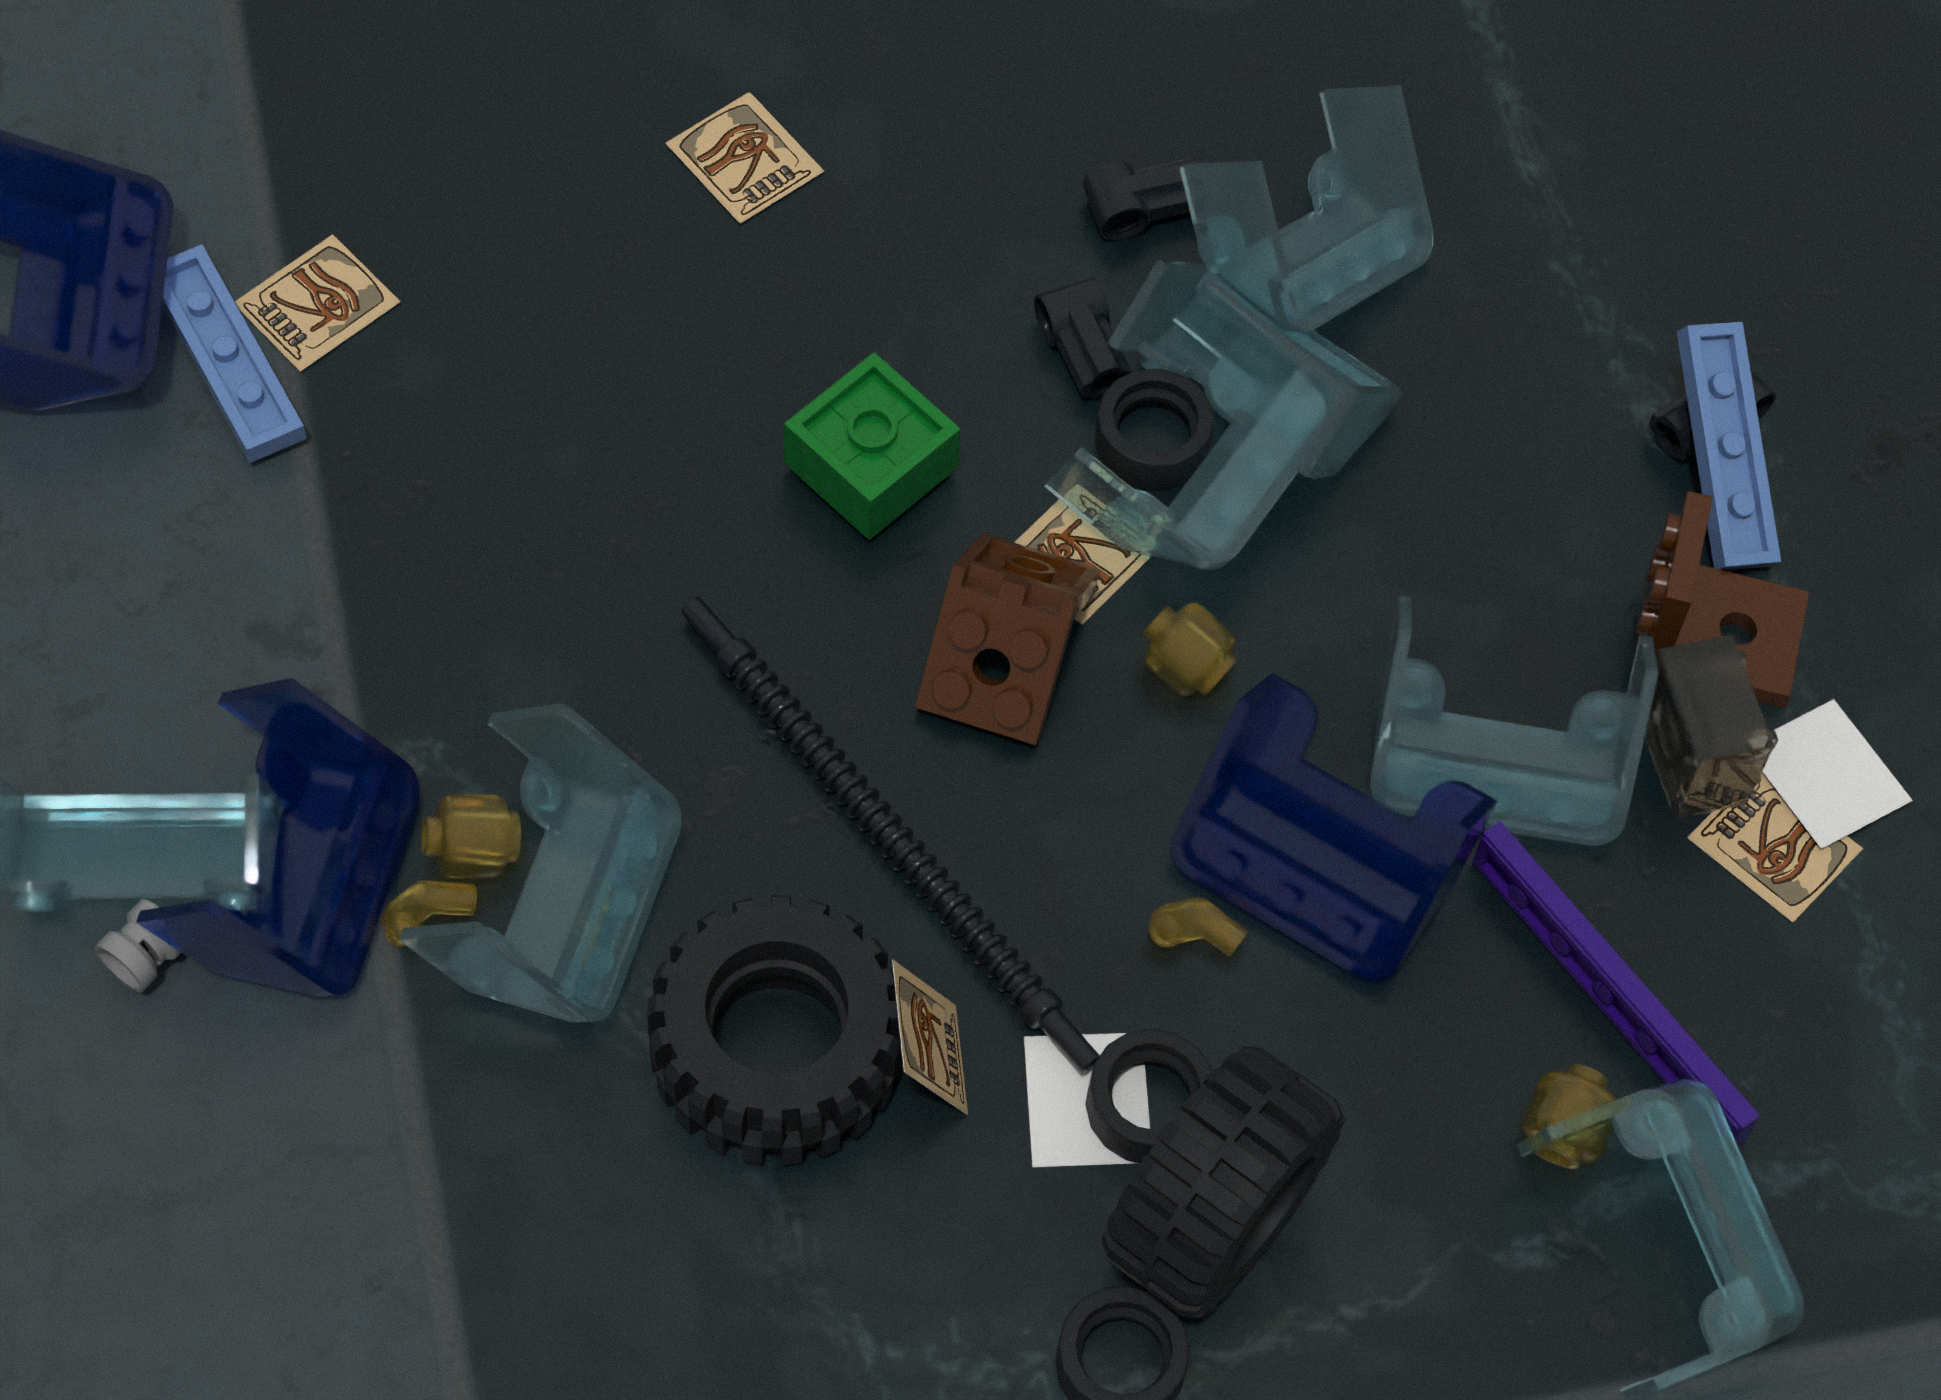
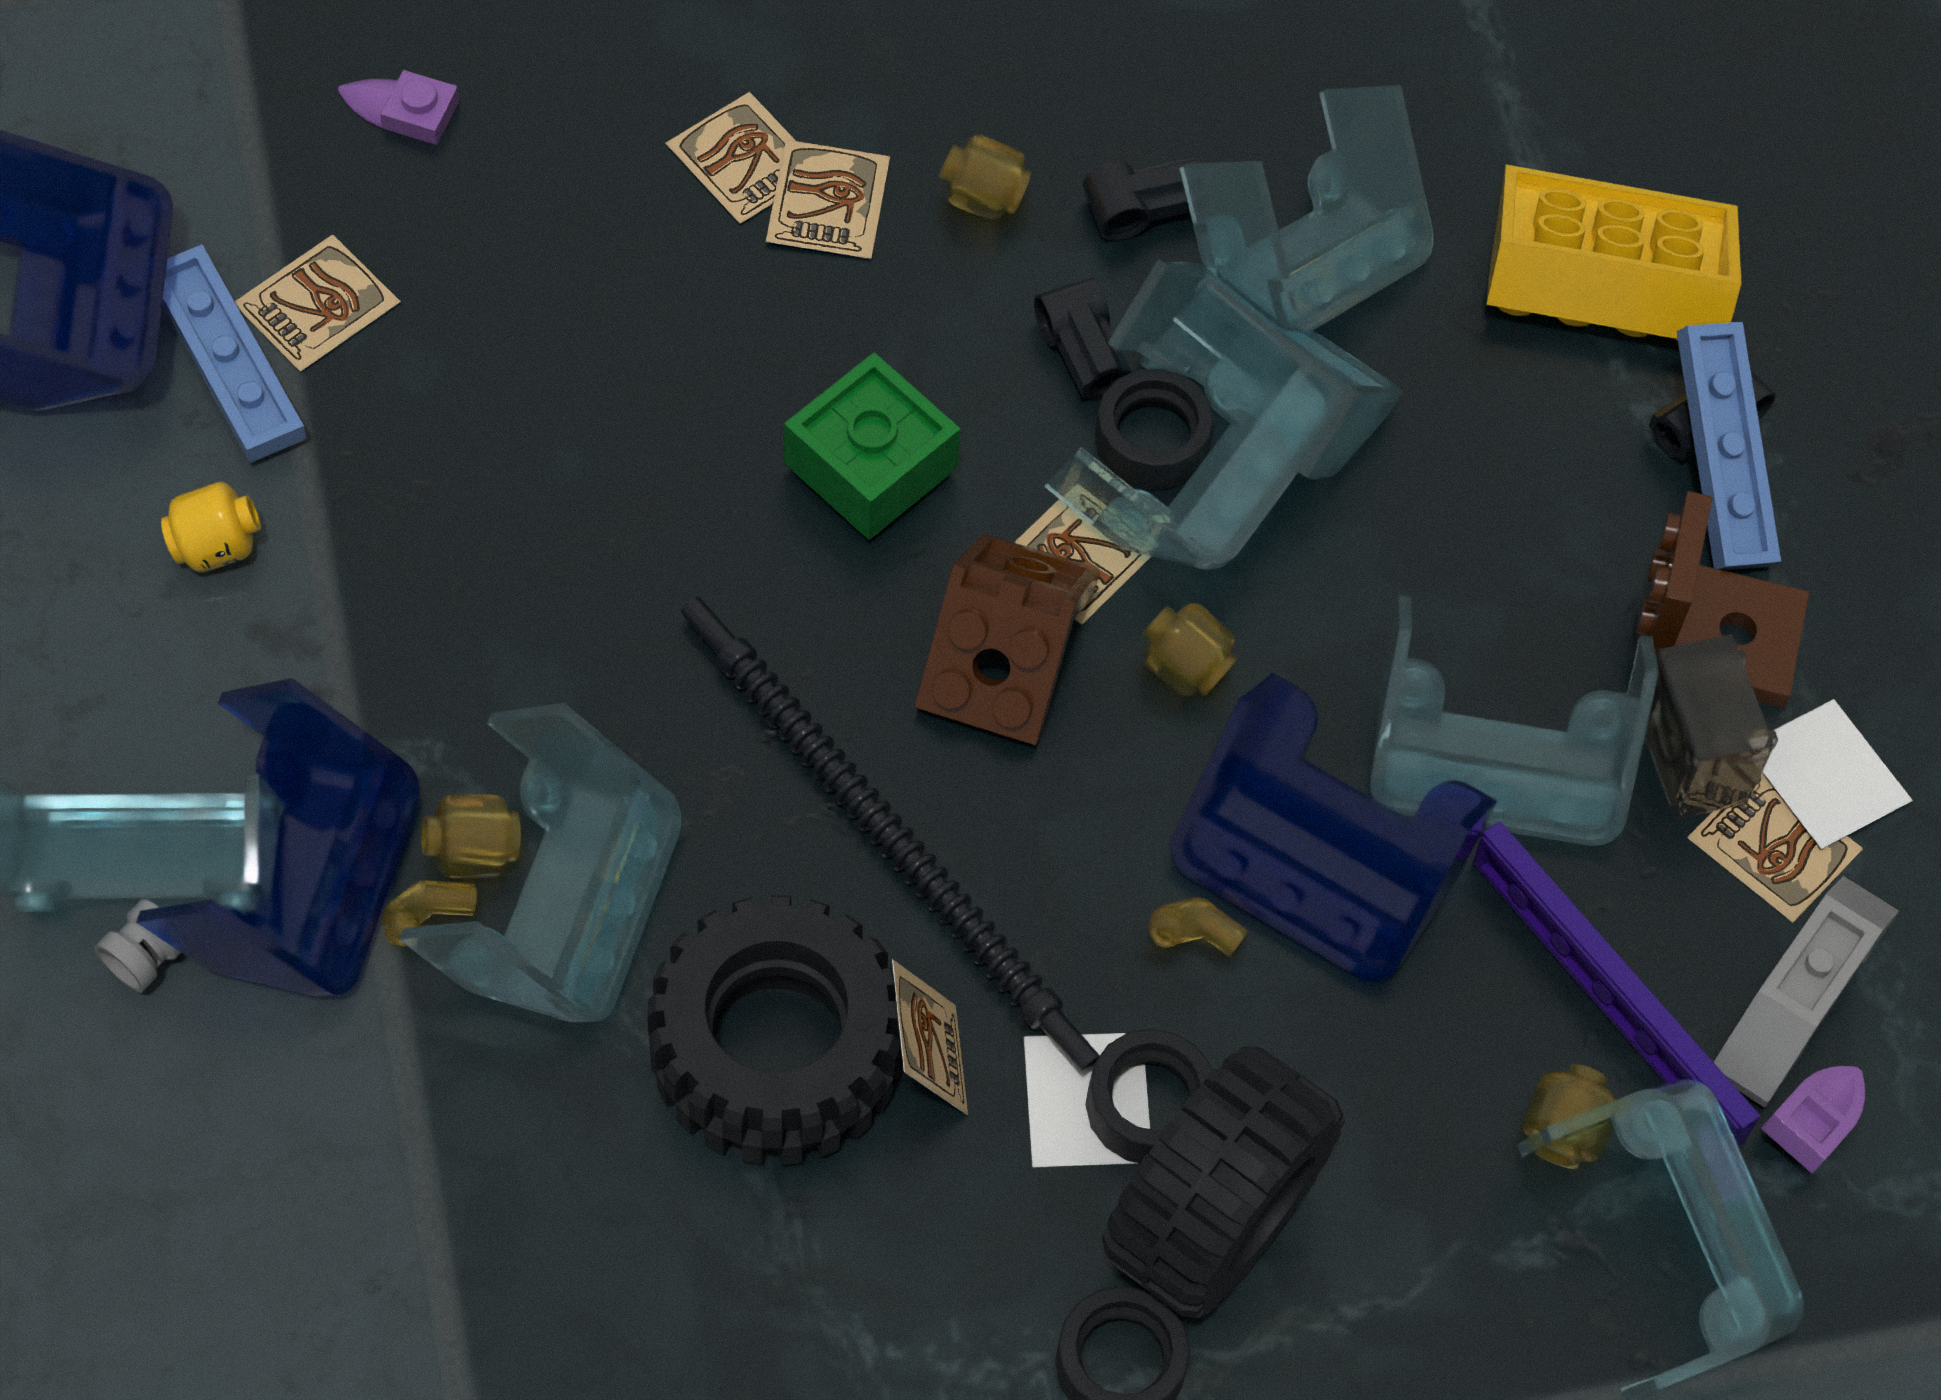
(210, 527): none -> yellow head
(407, 106): none -> medium lavender plate
(828, 199): none -> sticker
(985, 177): none -> clear yellow head
(1612, 255): none -> yellow slope
(1803, 989): none -> light grey slope
(1818, 1114): none -> medium lavender plate

